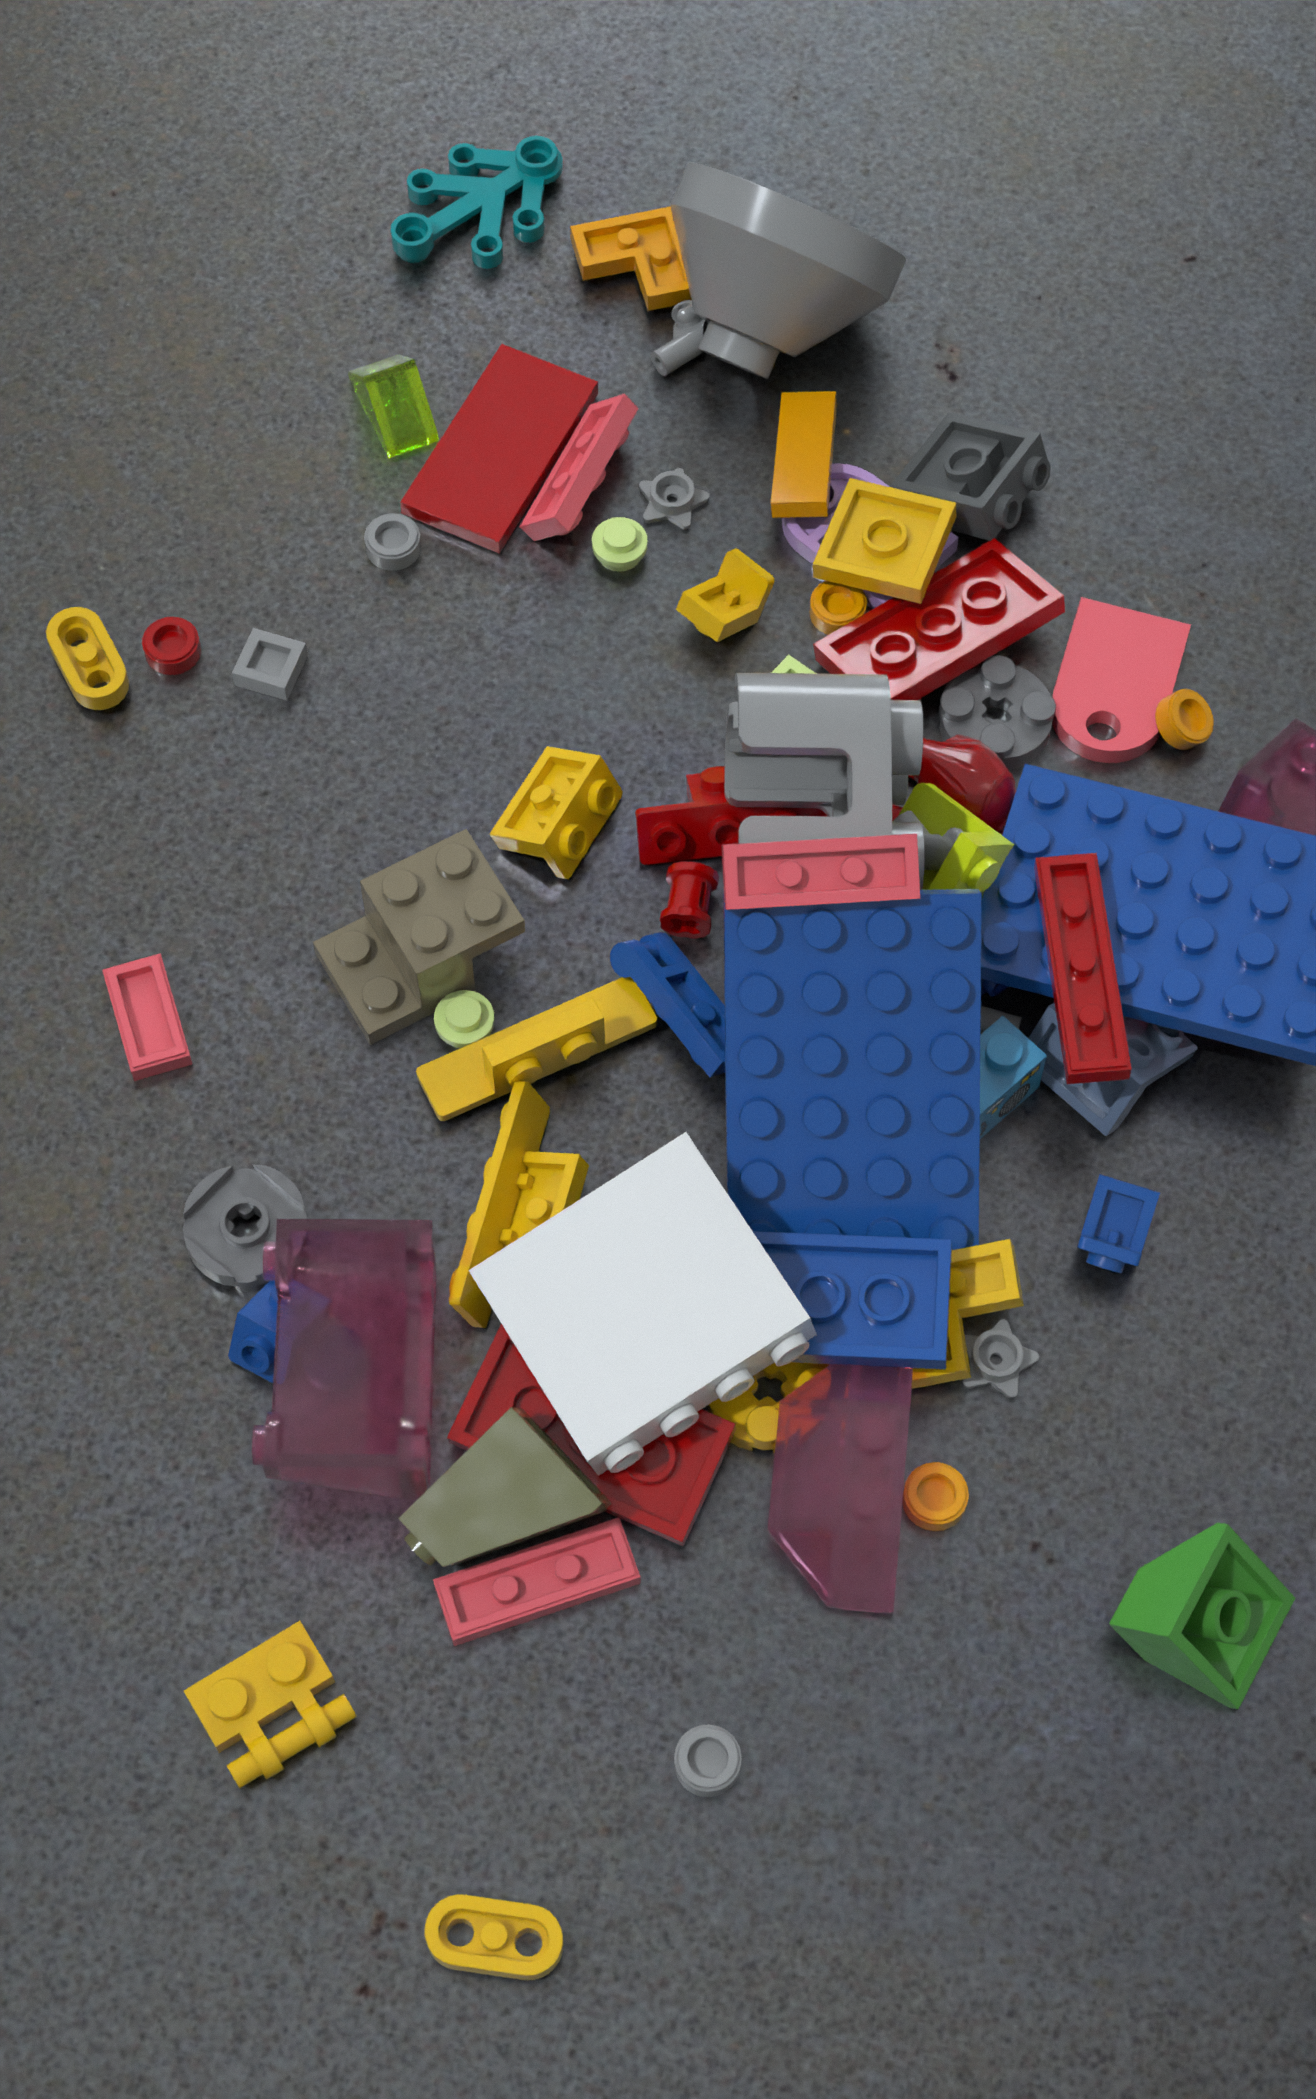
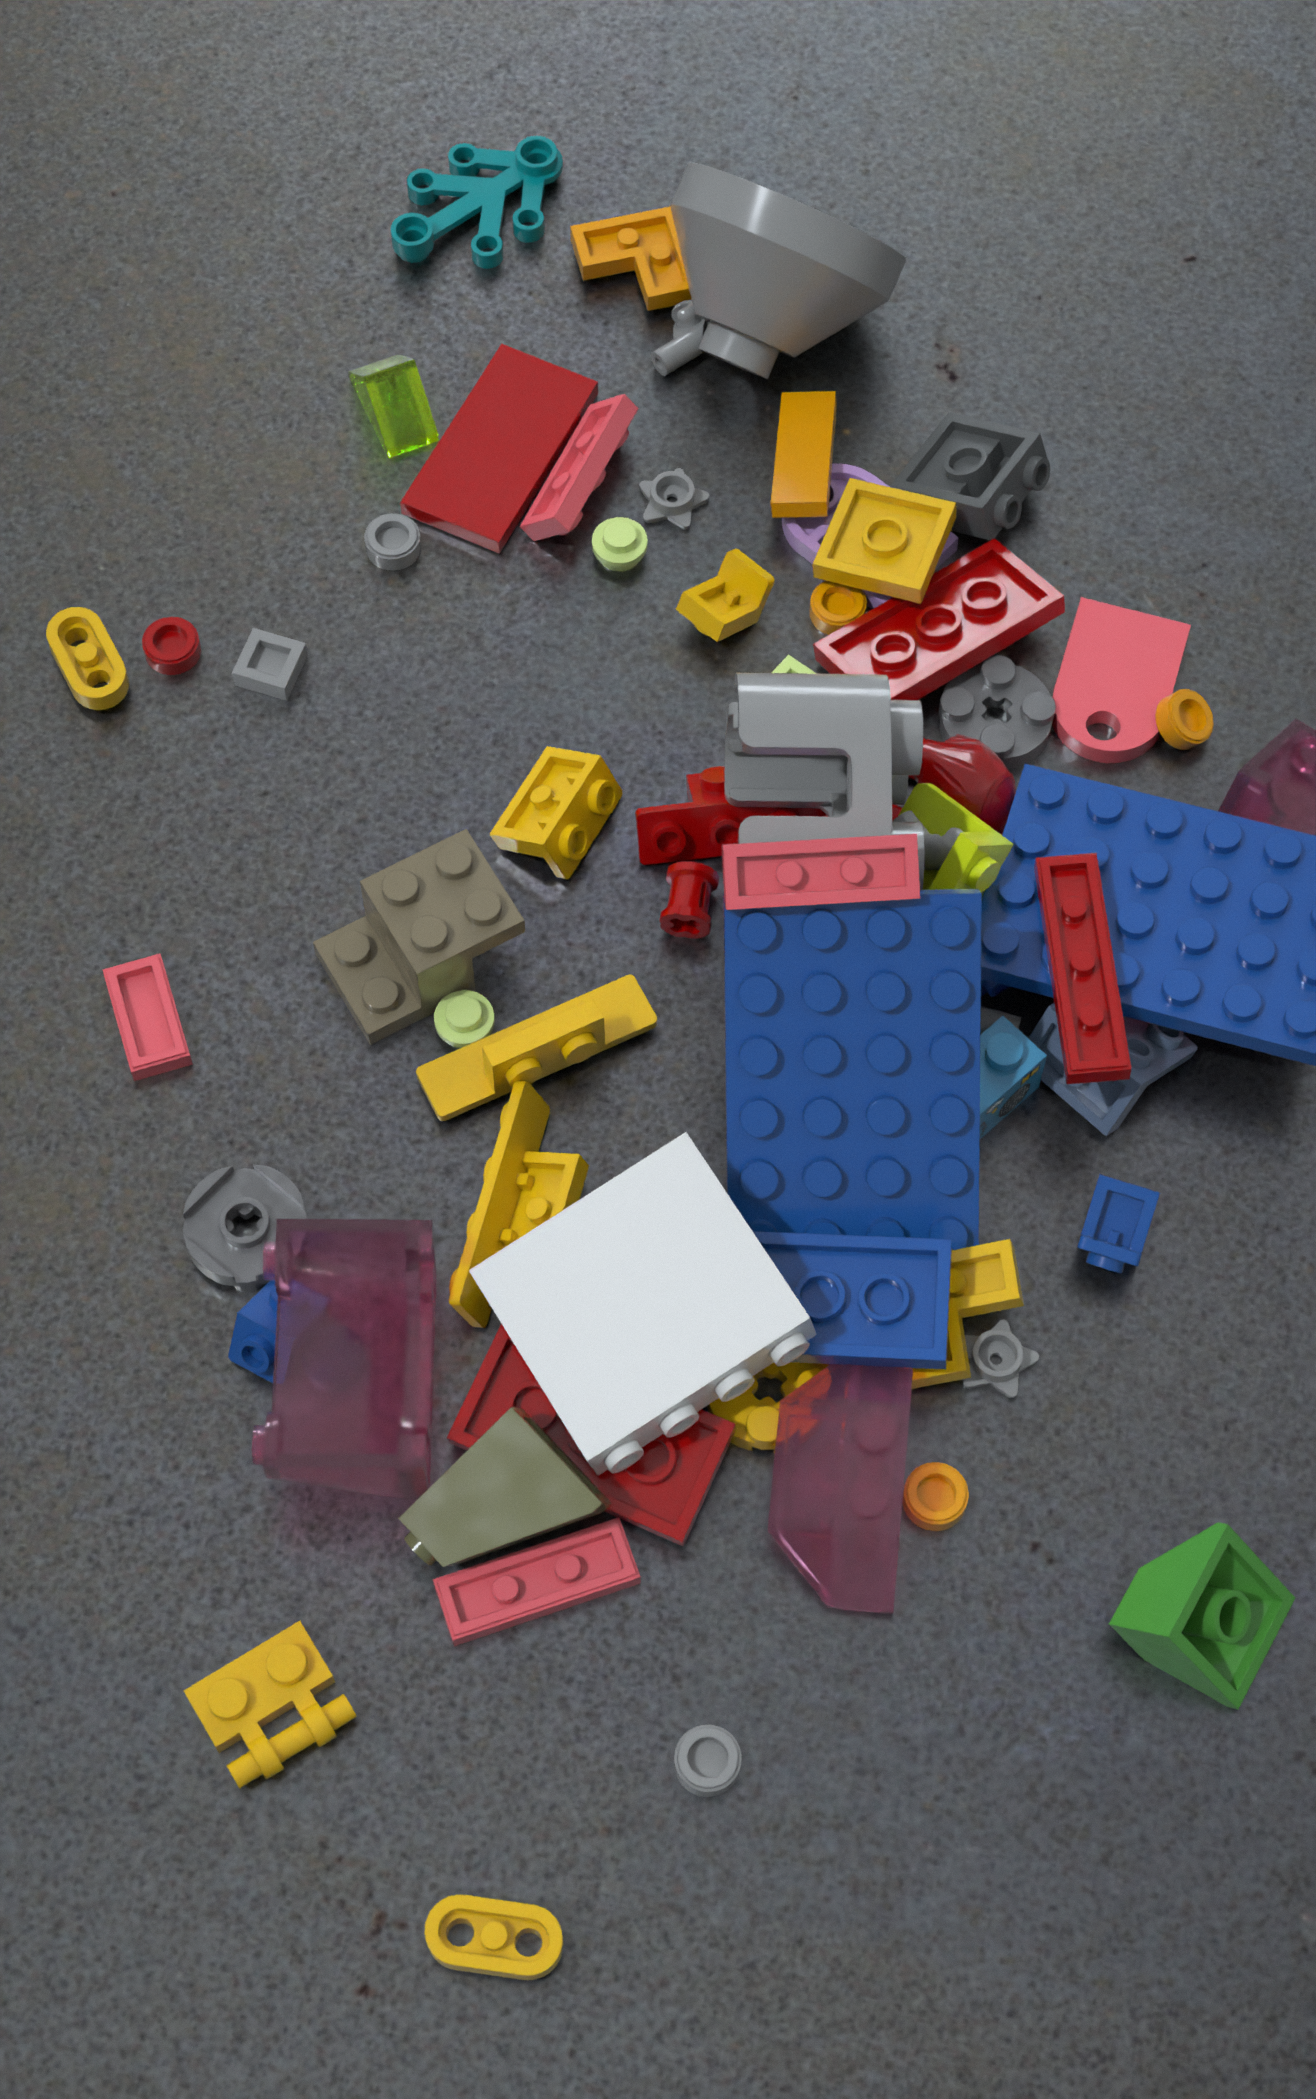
(677, 995): blue plate -> none

